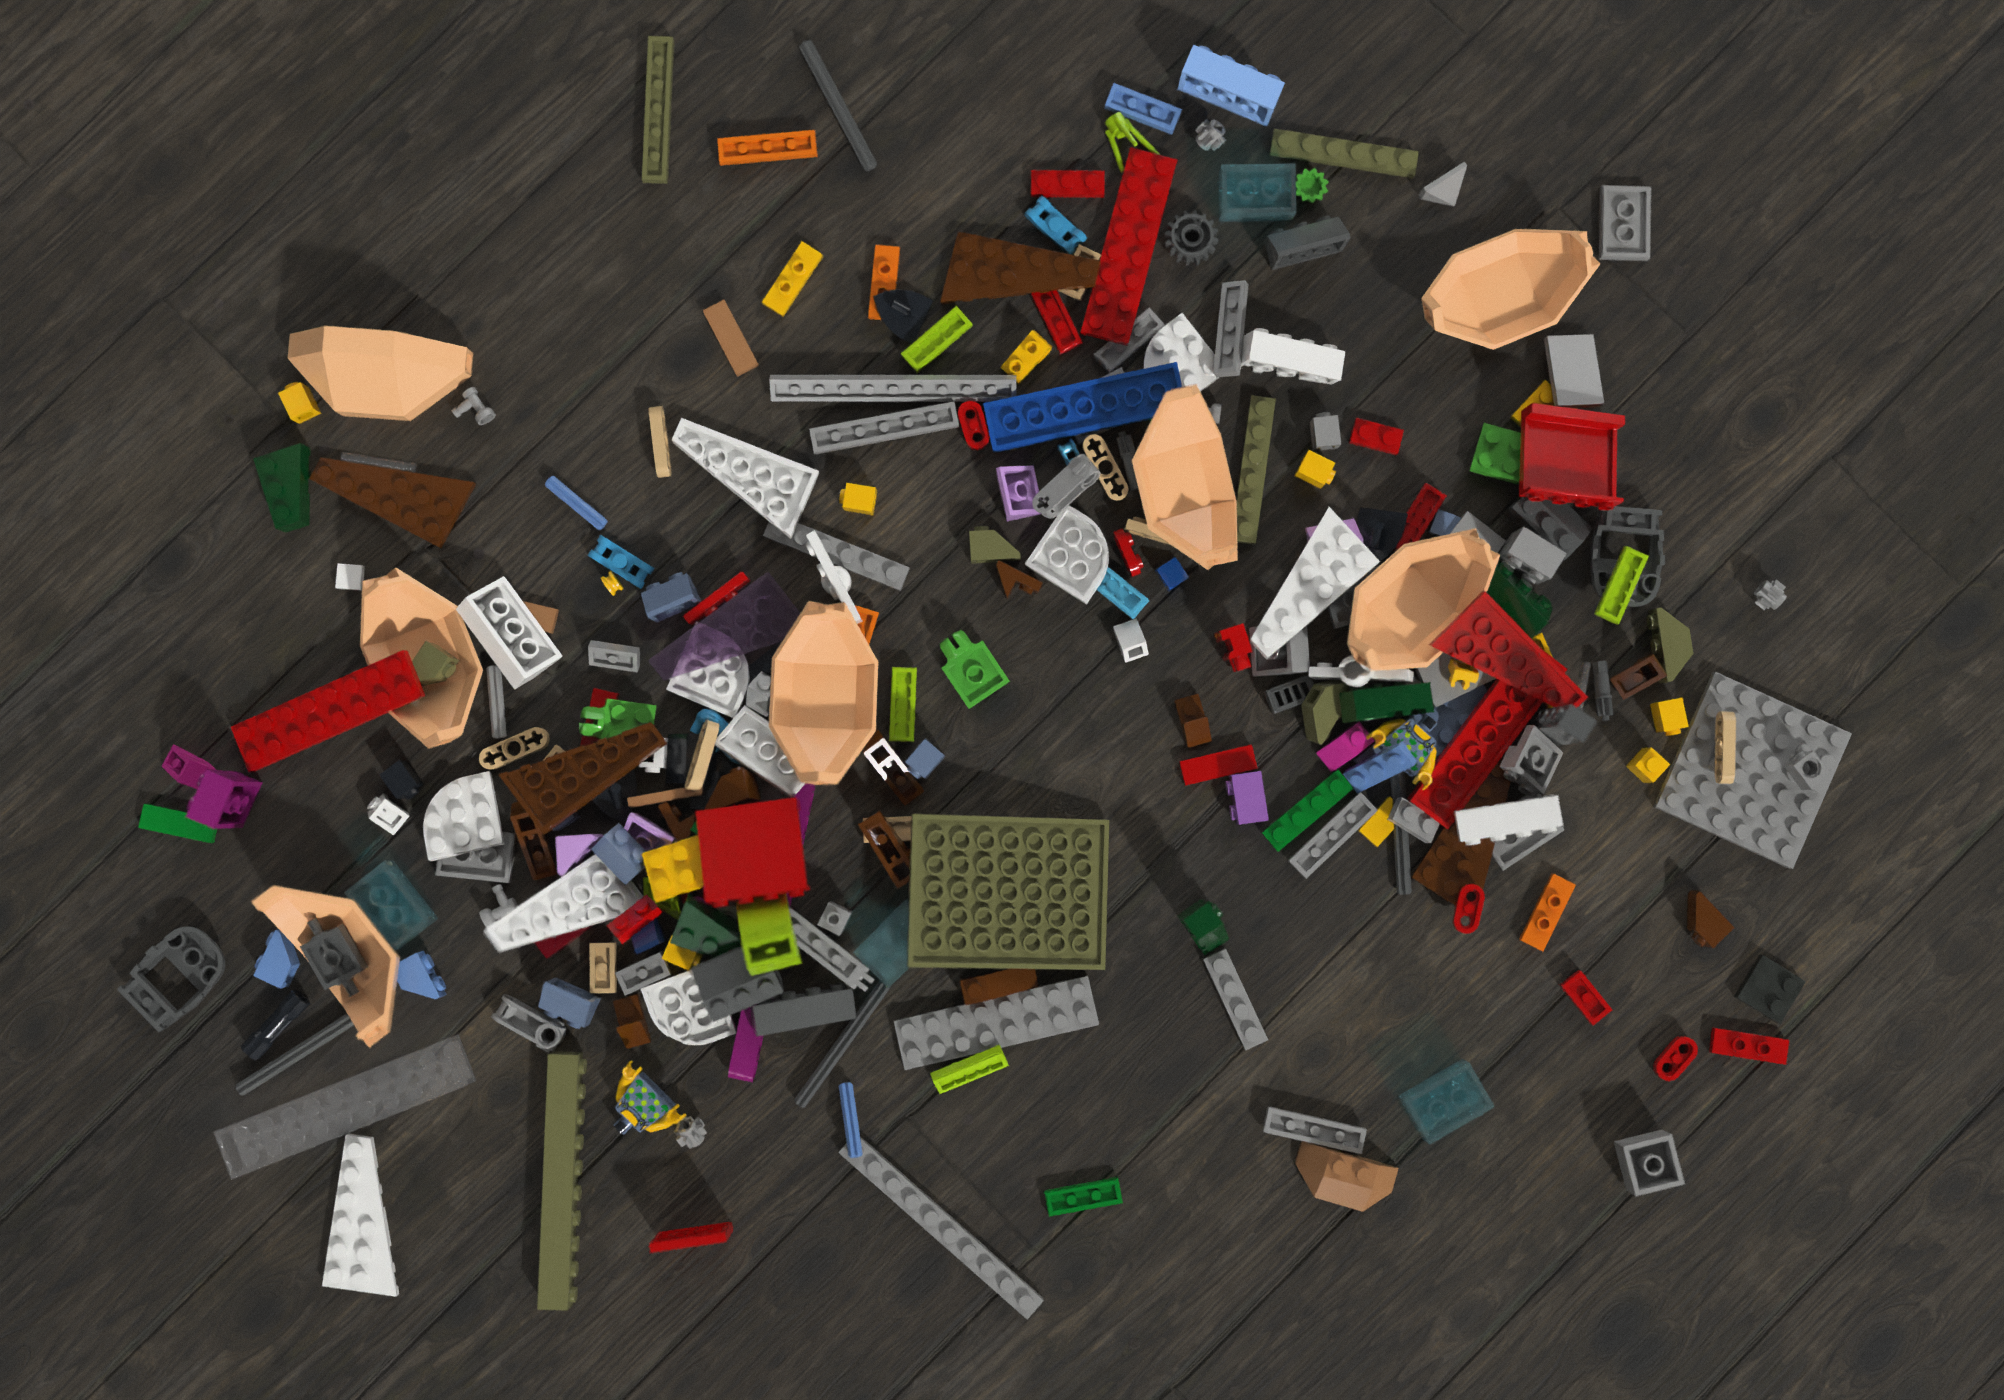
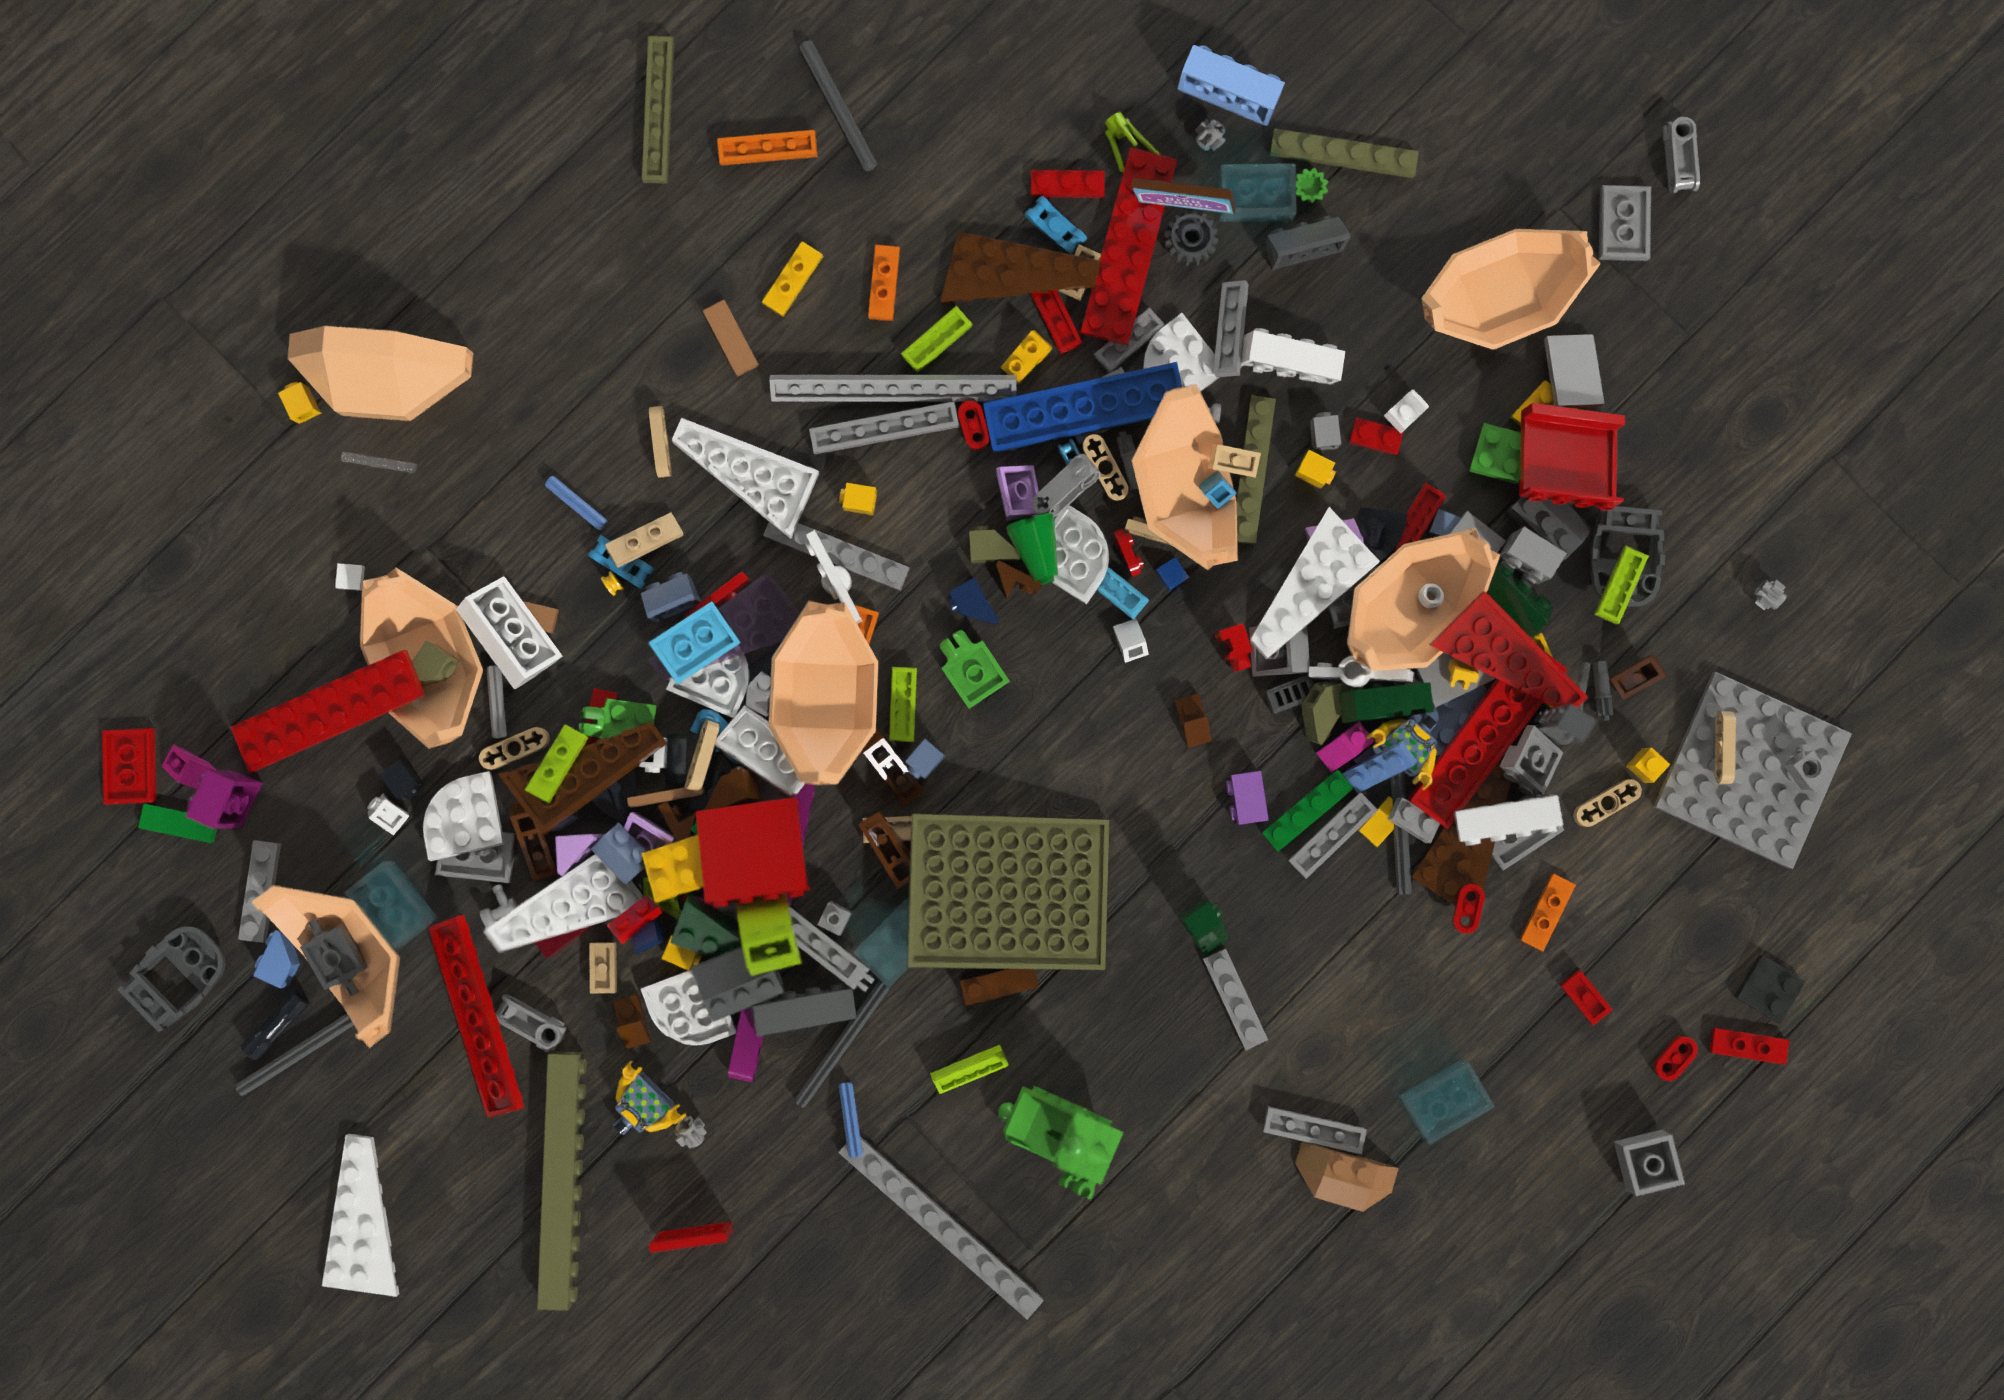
(129, 766): none -> red tile
(260, 878): none -> light grey plate
(285, 486): dark green wedge -> none
(344, 1106): clear brick -> none
(409, 499): reddish brown wing -> none
(419, 977): medium blue slope -> none
(471, 400): light grey piece -> none
(476, 1016): none -> red plate
(556, 763): none -> lime plate
(568, 1002): sand blue slope -> none
(614, 656): light grey plate -> none
(643, 973): light grey plate -> none
(644, 540): none -> tan plate
(694, 643): none -> medium azure plate
(903, 312): black shield -> none
(972, 603): none -> dark blue slope
(996, 1022): light grey plate -> none
(1036, 546): none -> green cone
(1063, 1135): none -> bright green piece
(1083, 1196): green tile -> none
(1143, 108): medium blue plate -> none
(1184, 195): none -> tile
(1217, 489): none -> dark azure slope
(1218, 765): red tile -> none
(1234, 460): none -> tan plate
(1406, 411): none -> white bracket
(1436, 591): none -> white plate
(1445, 188): light grey slope -> none
(1619, 788): none -> tan beam
(1669, 716): yellow brick -> none
(1670, 642): olive slope -> none
(1681, 155): none -> light grey piece
(1705, 921): reddish brown slope -> none

